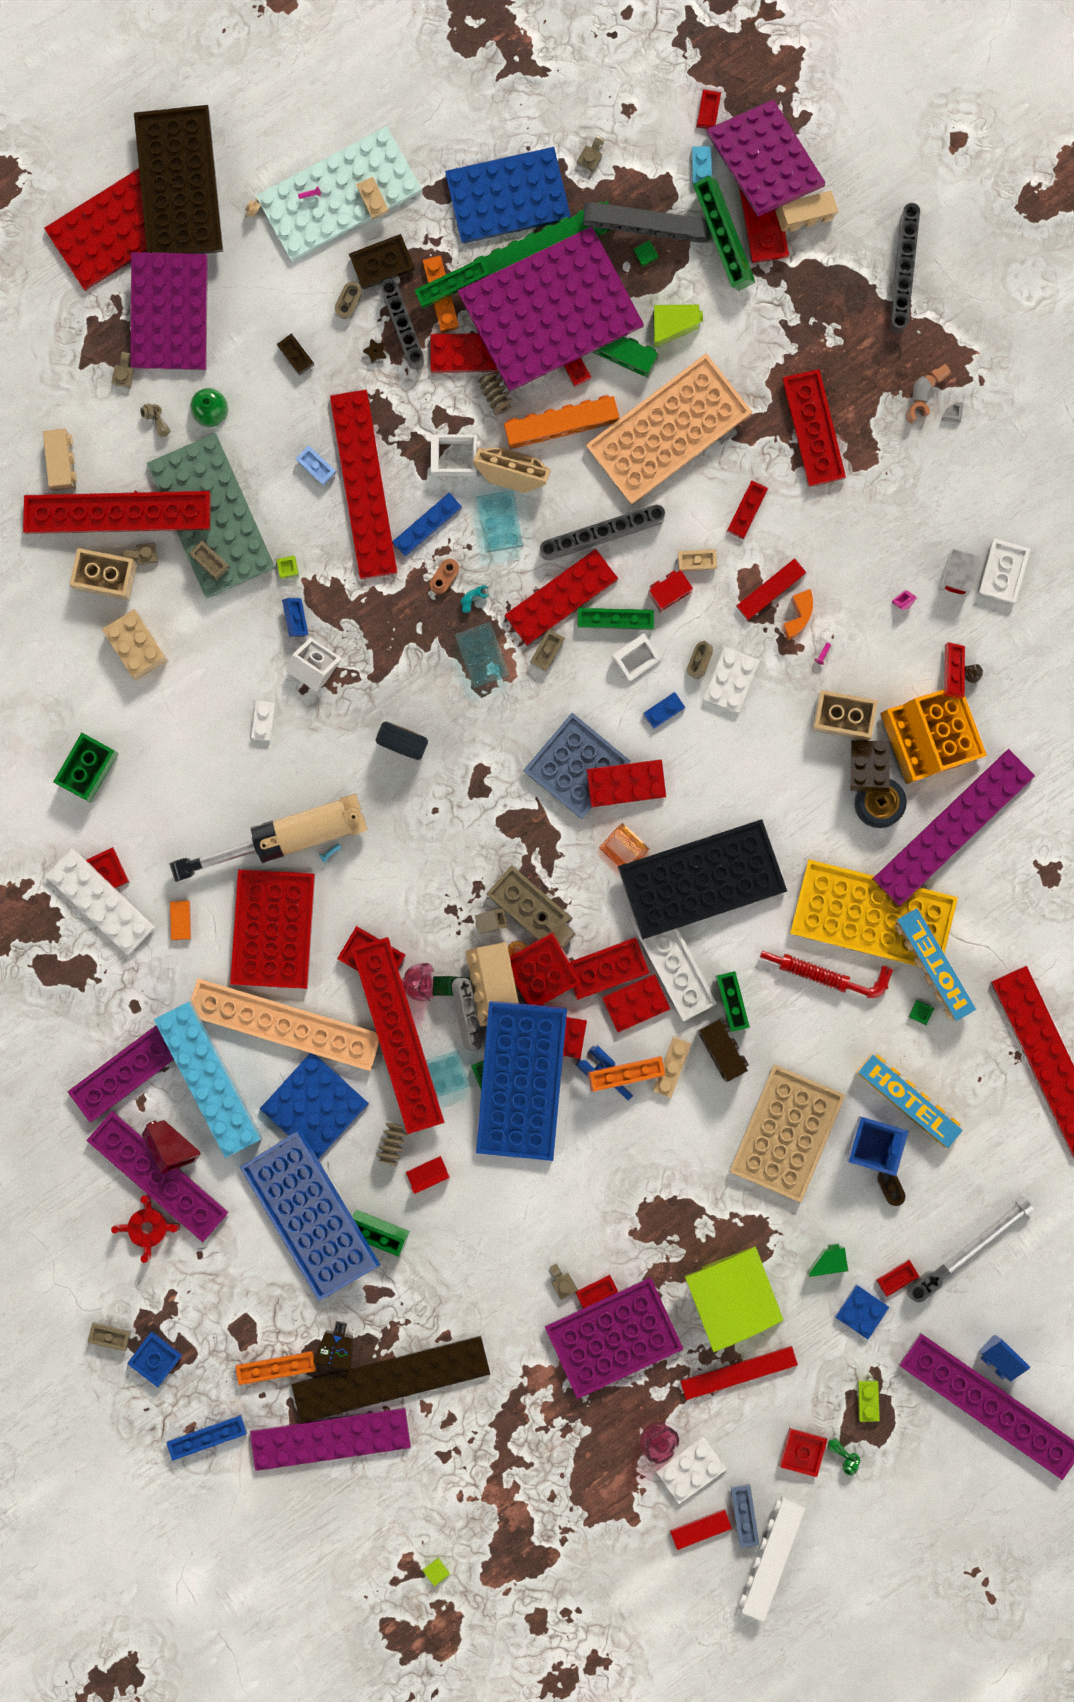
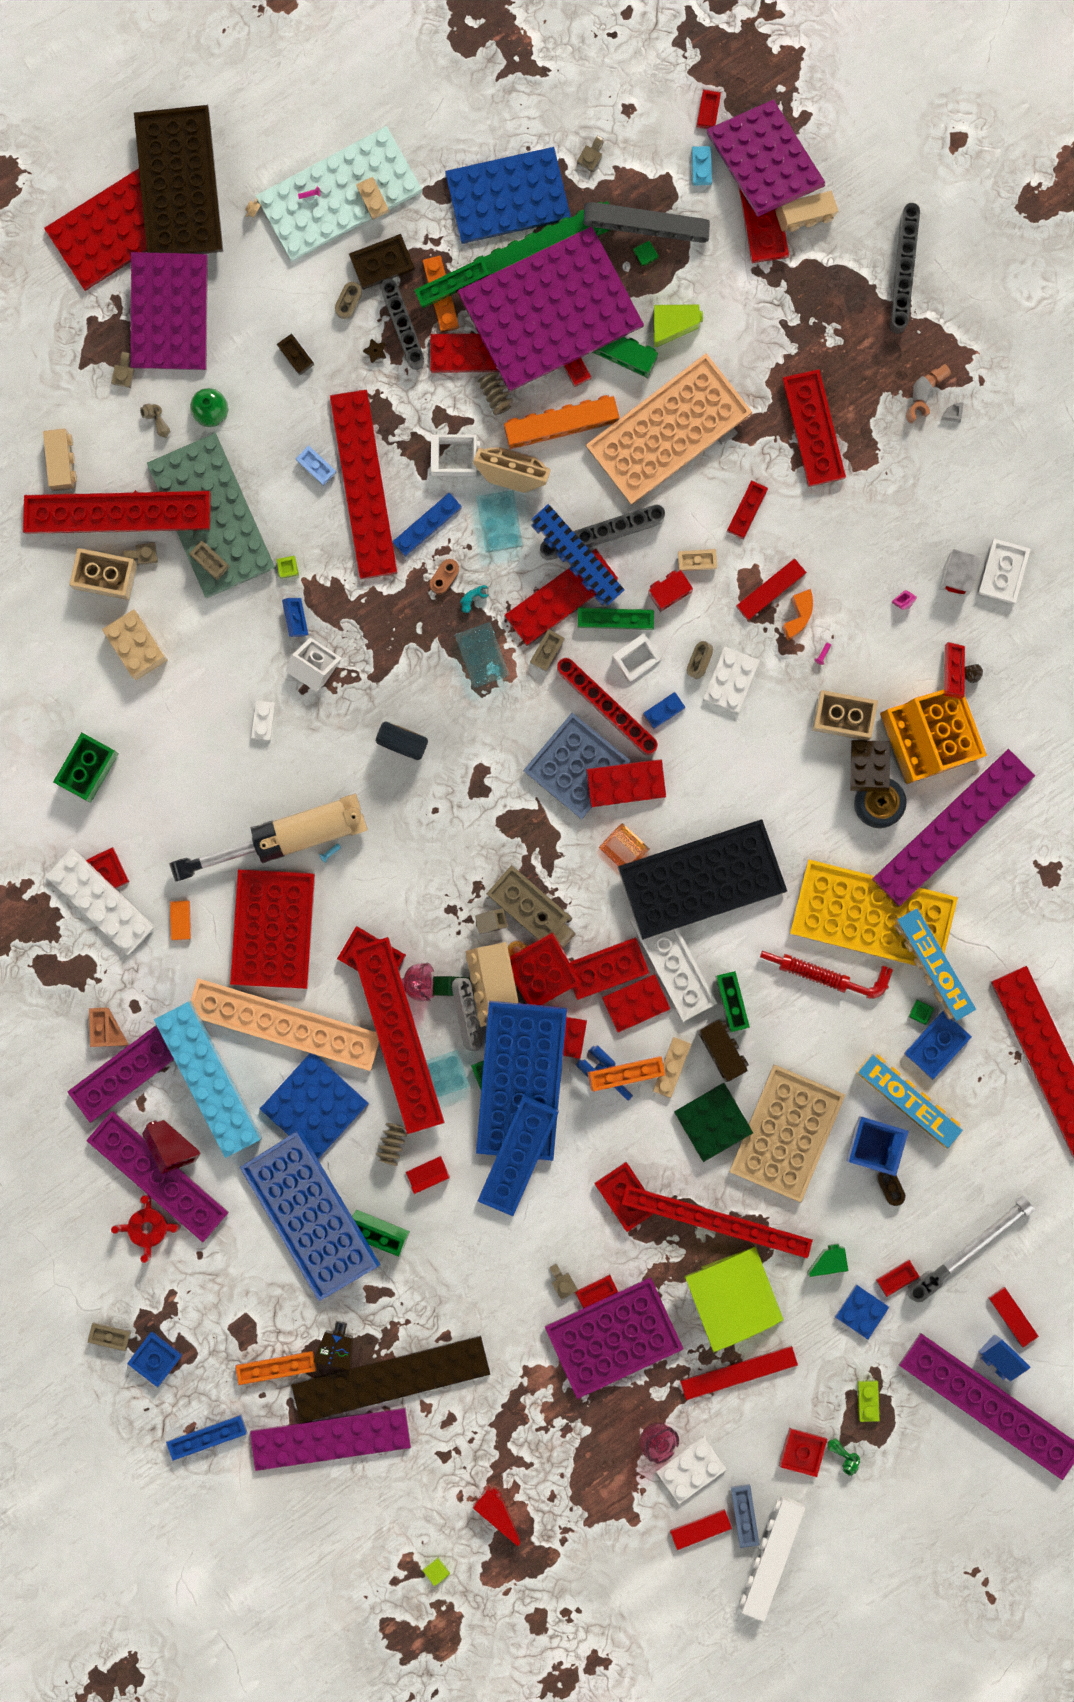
(104, 1029): none -> nougat wing
(494, 1510): none -> red slope
(518, 1155): none -> blue plate
(577, 554): none -> blue brick
(602, 698): none -> red beam
(612, 1189): none -> red plate
(713, 1122): none -> dark green plate
(716, 1221): none -> red plate
(724, 233): green brick -> none
(937, 1045): none -> blue plate
(1013, 1317): none -> red tile

